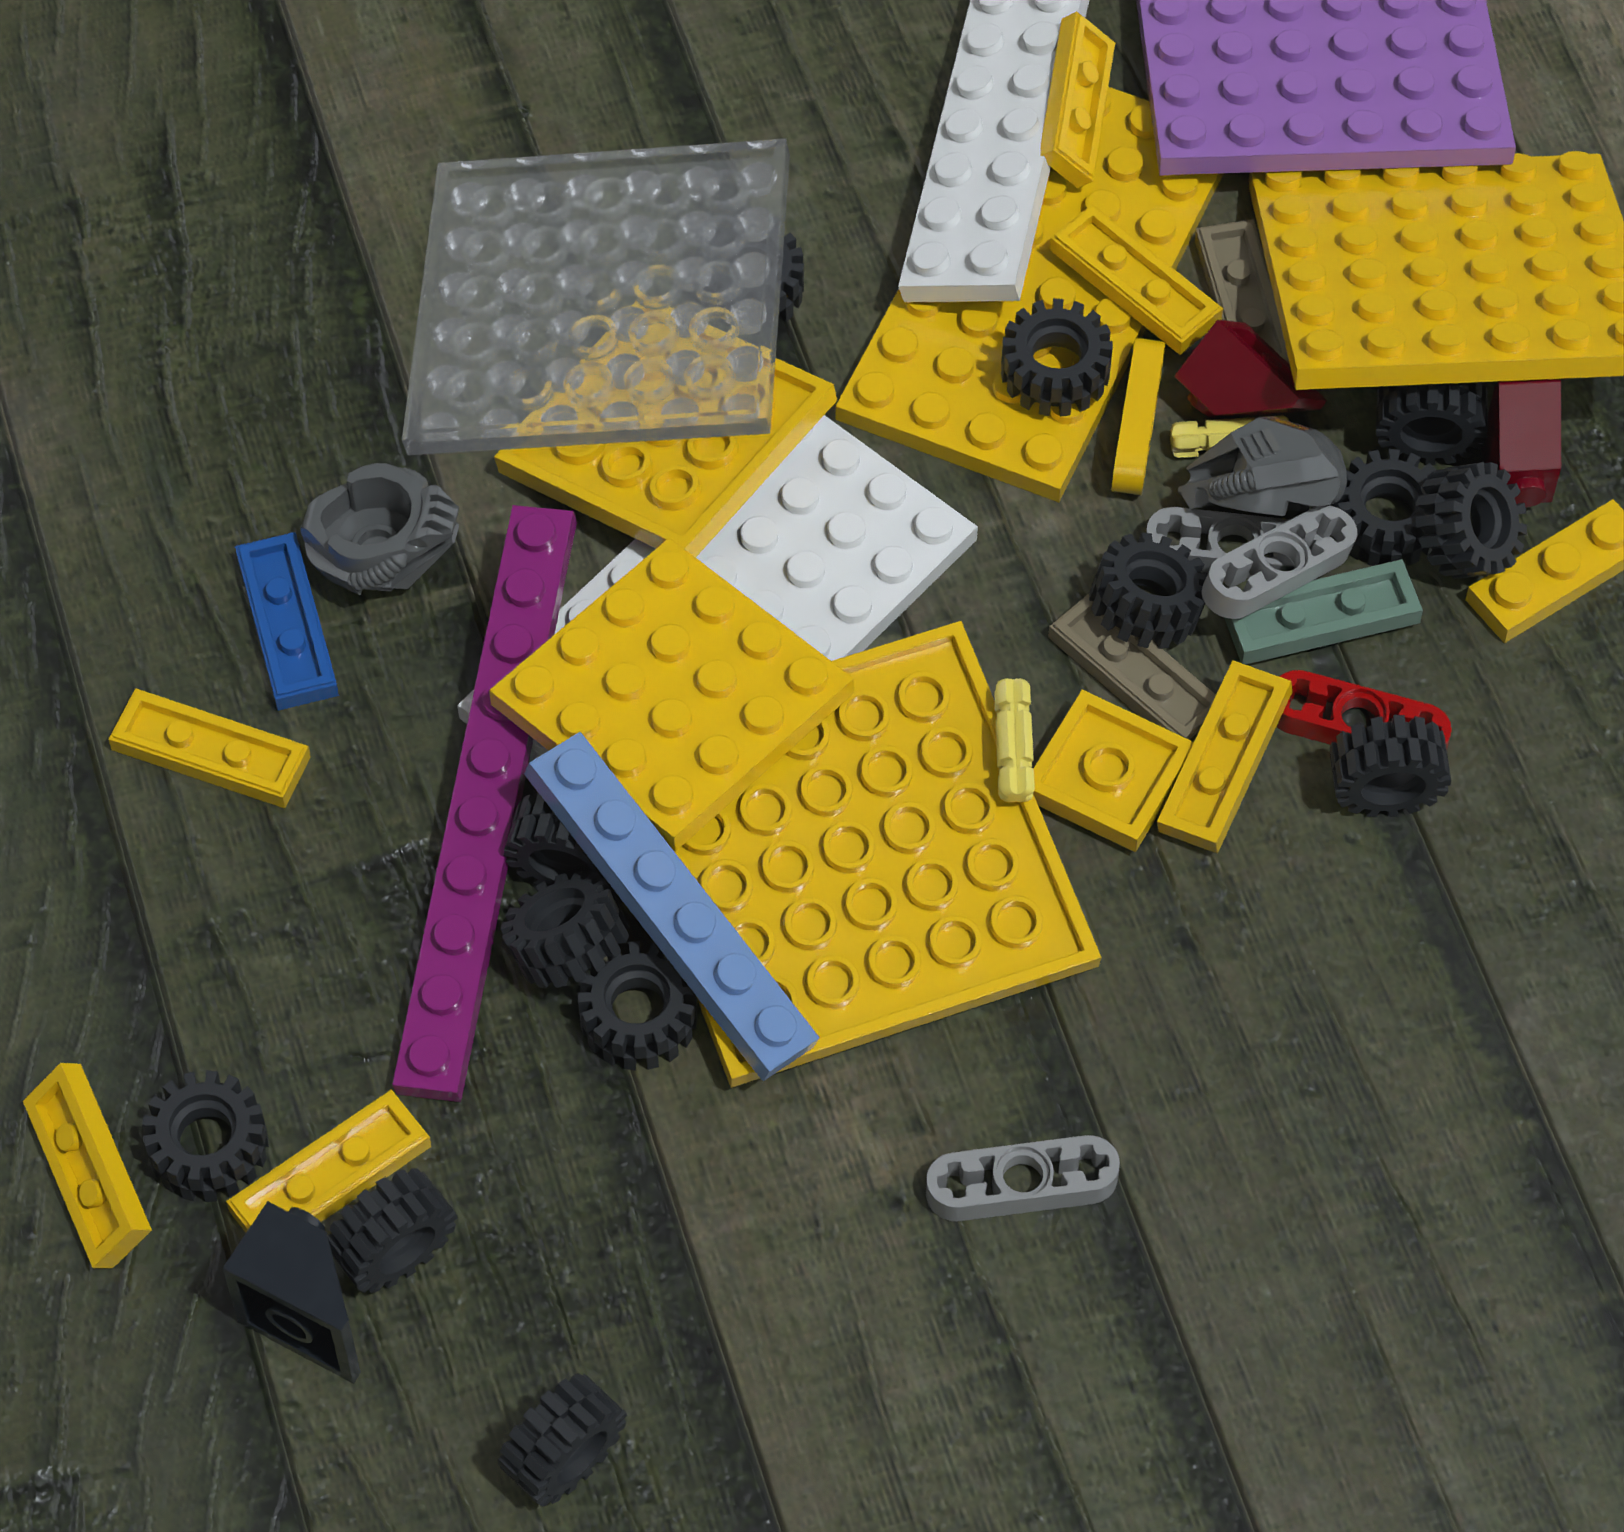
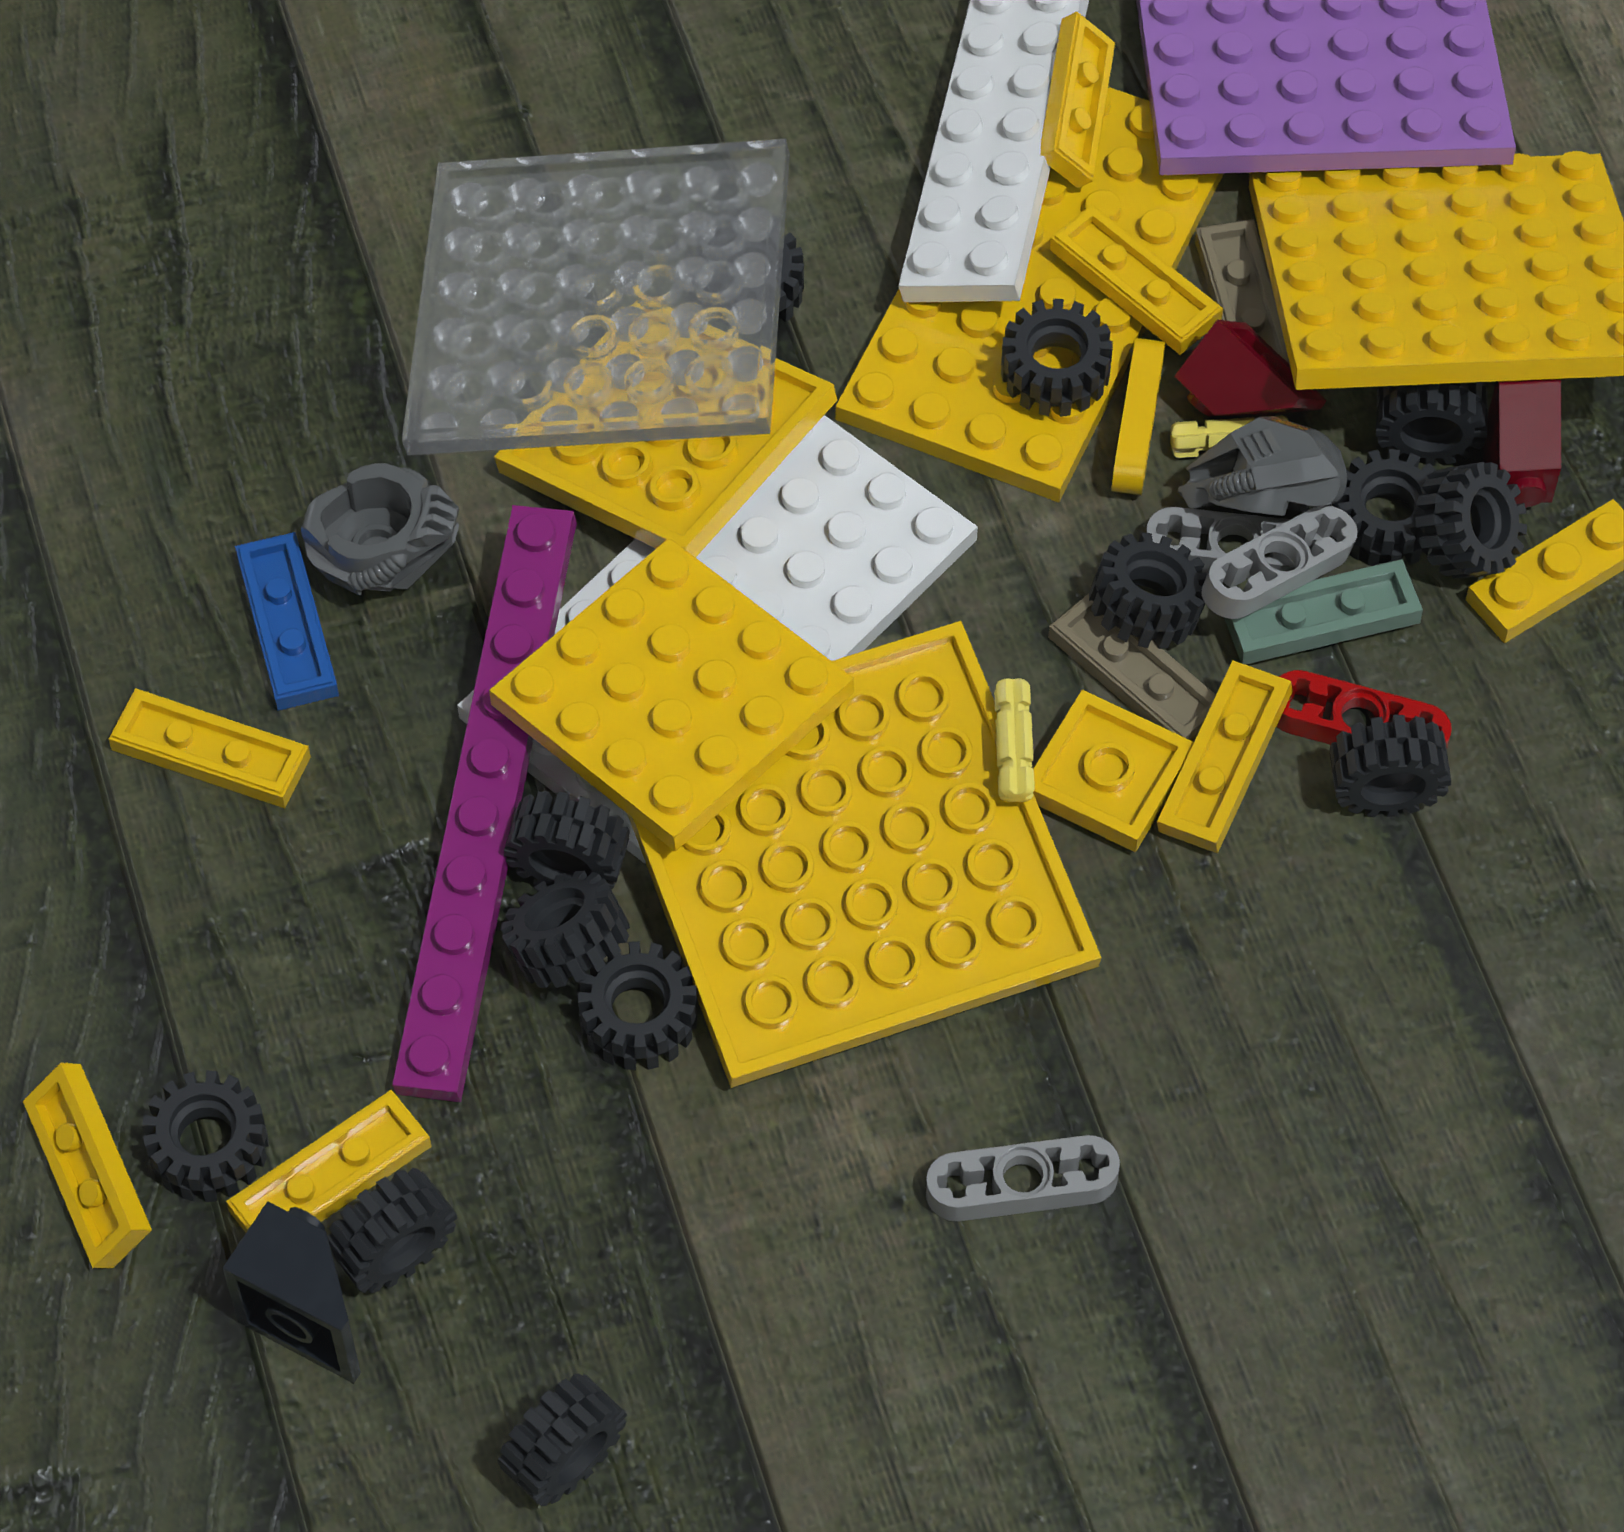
(671, 906): medium blue plate -> none

